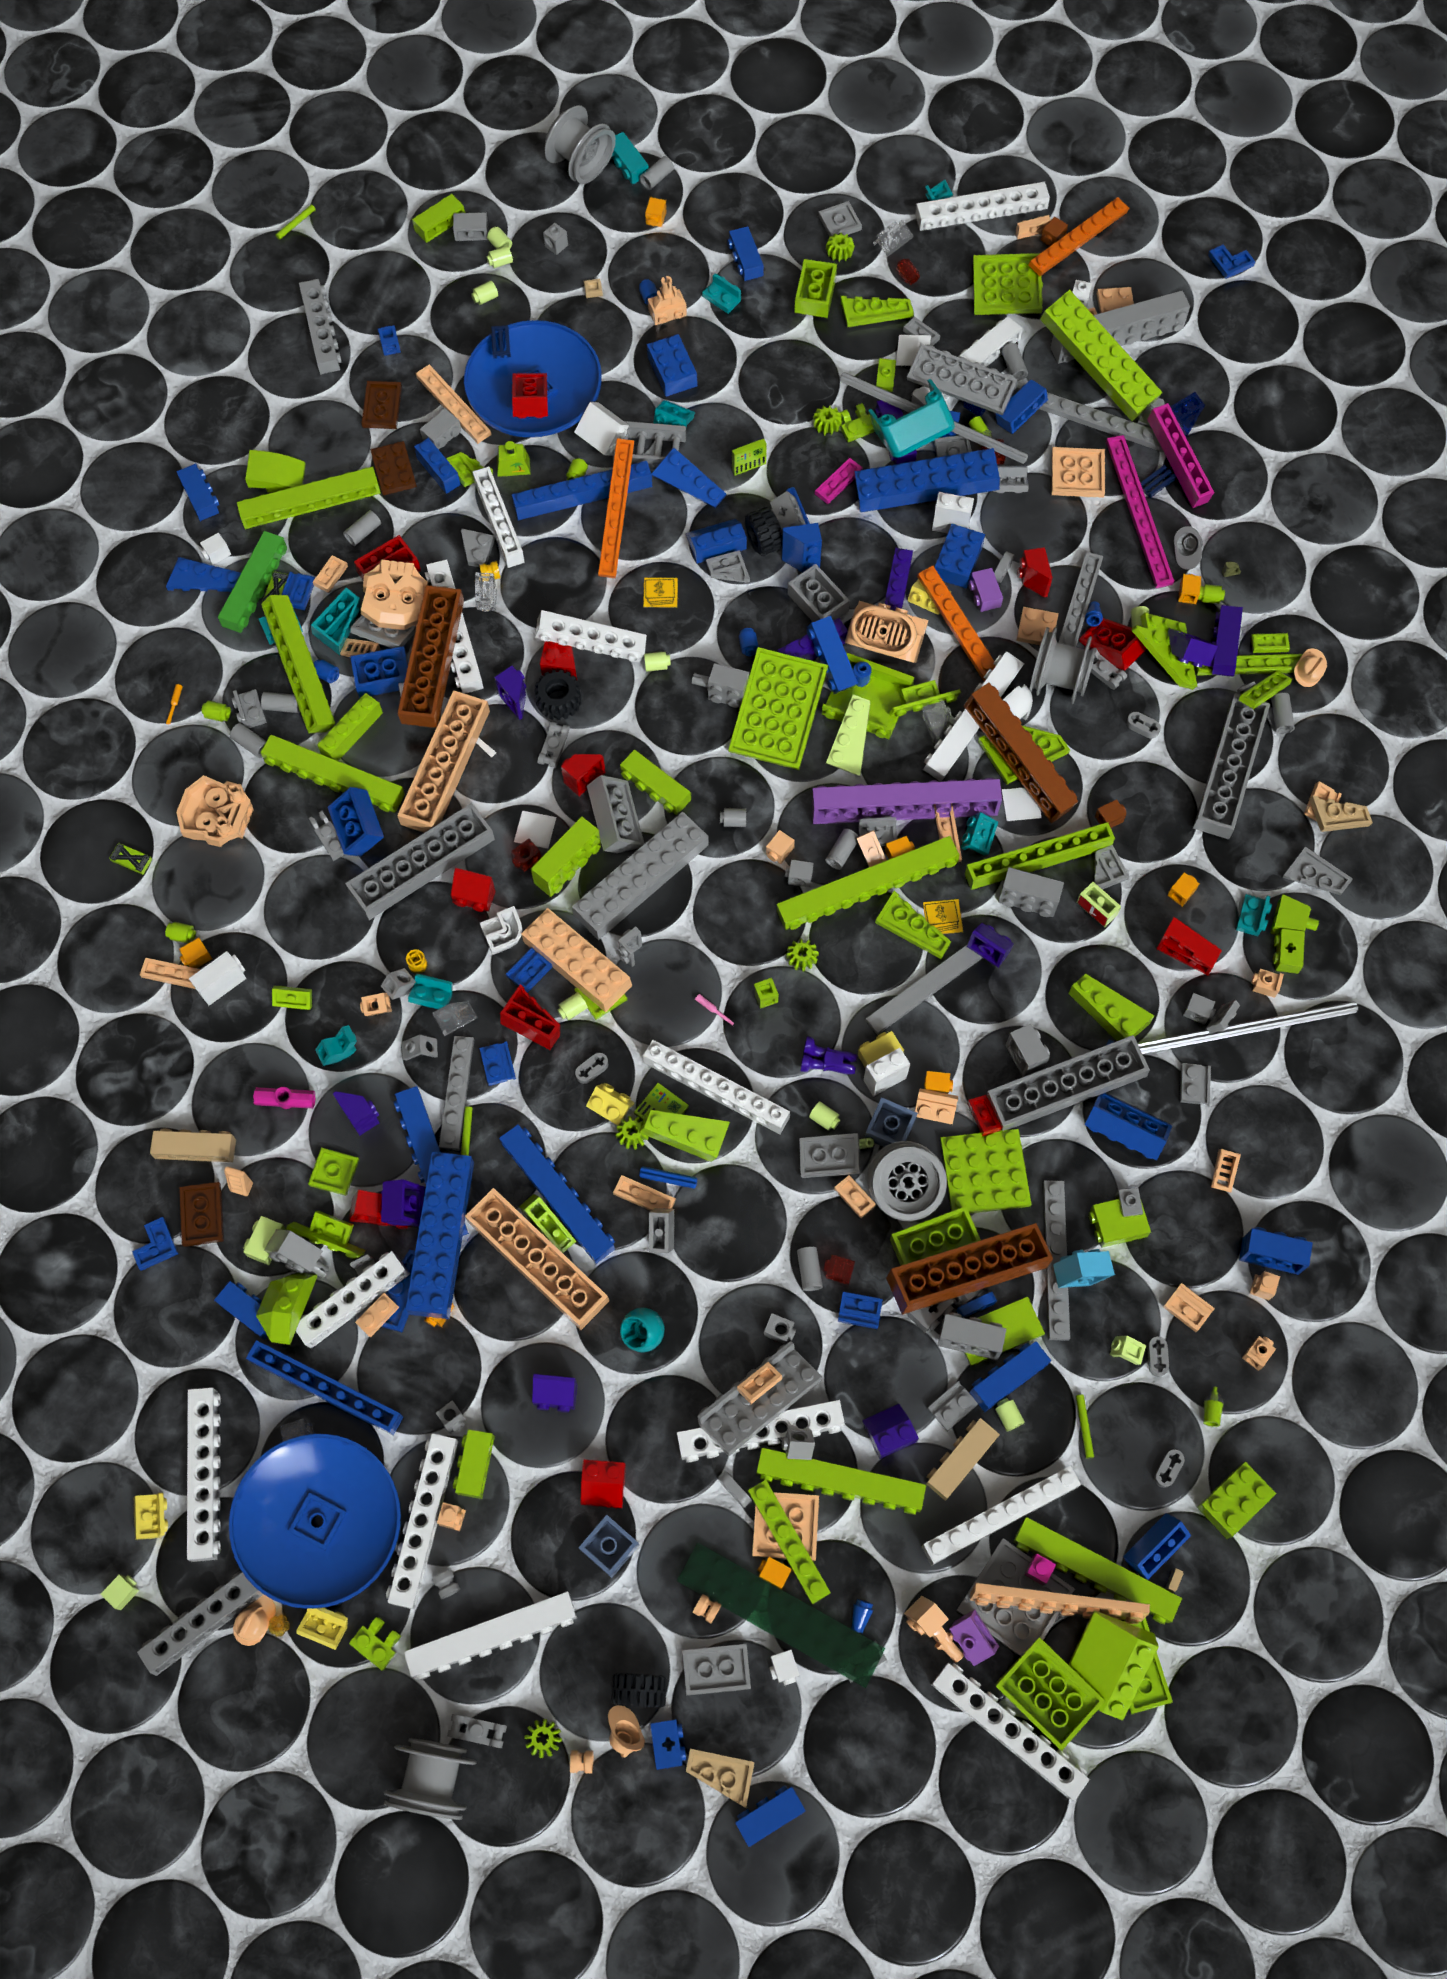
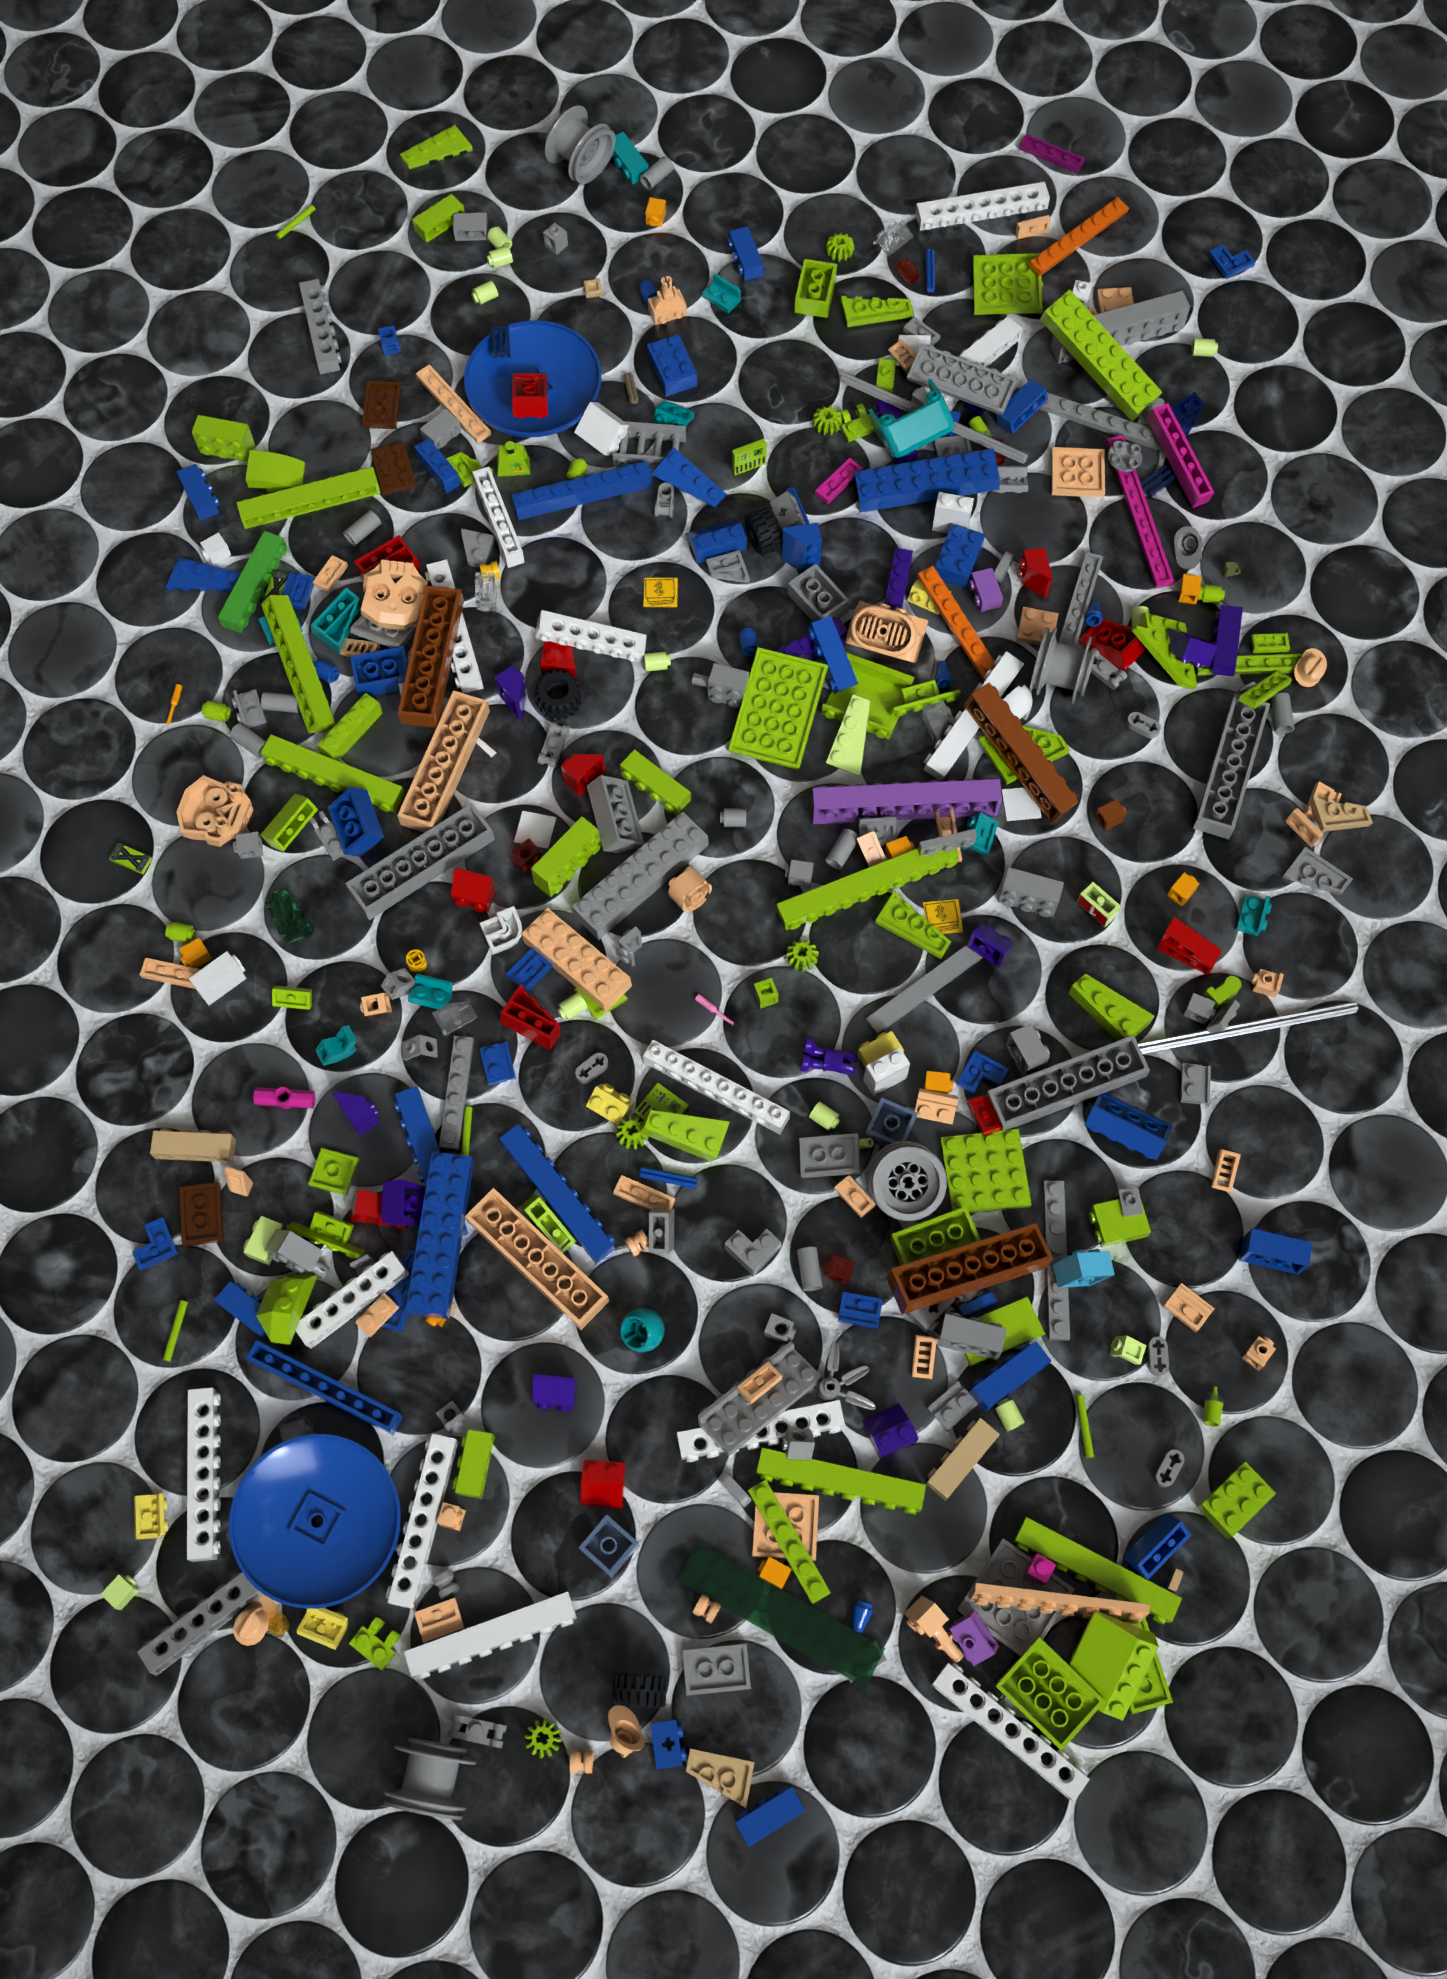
(175, 1331): none -> lime bar
(223, 438): none -> lime brick
(248, 845): none -> light grey brick
(288, 917): none -> clear green piece
(289, 822): none -> lime brick
(436, 148): none -> lime wing
(439, 1620): none -> light nougat plate
(616, 508): orange plate -> none
(631, 388): none -> dark tan axle
(637, 1243): none -> light nougat wheel
(665, 503): none -> light grey piece
(689, 889): none -> light nougat brick
(752, 1255): none -> light grey brick
(779, 847): light nougat brick -> none
(784, 1668): white brick -> none
(830, 1395): none -> light grey plant
(840, 219): light grey plate -> none
(862, 673): blue brick -> none
(901, 361): none -> light nougat slope
(928, 1339): none -> light nougat slope
(930, 270): none -> blue axle
(939, 192): teal bracket -> none
(942, 676): none -> blue cone
(947, 843): none -> light grey plate
(978, 1068): none -> blue plate
(1000, 1515): white brick -> none
(1014, 361): light grey pin -> none
(1039, 855): lime brick -> none
(1051, 153): none -> magenta tile
(1054, 231): dark orange brick -> none
(1108, 868): light grey wing -> none
(1125, 456): none -> light grey dish
(1204, 347): none -> yellowish green brick
(1224, 992): none -> lime leg
(1265, 1285): light nougat brick -> none
(1289, 951): lime brick -> none
(1292, 916): lime torso -> none
(1304, 827): none -> light nougat plate

